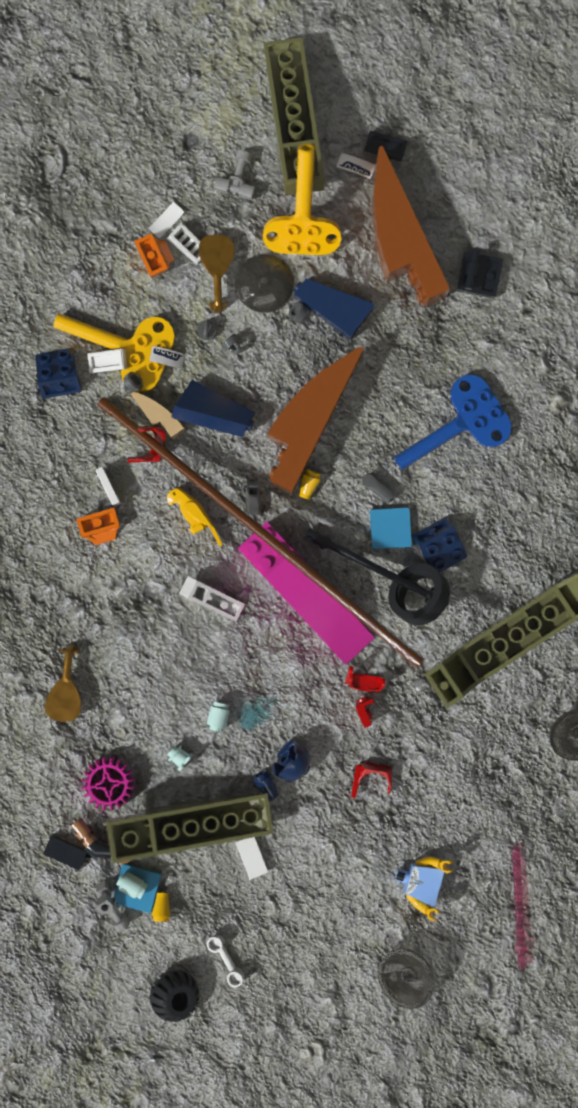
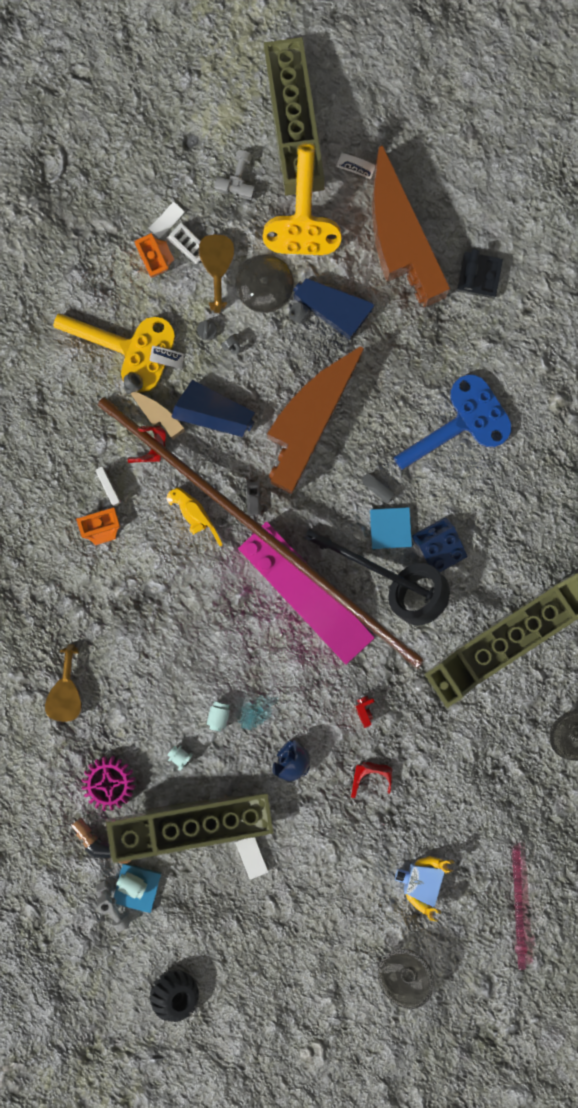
(57, 373): dark blue bracket -> none
(65, 852): black tile -> none
(107, 361): white tile -> none
(161, 908): yellow cone -> none
(211, 599): white slope -> none
(236, 975): white bar -> none
(265, 784): dark blue cone -> none
(309, 482): yellow cone -> none
(364, 682): red helmet -> none
(393, 146): black tile -> none

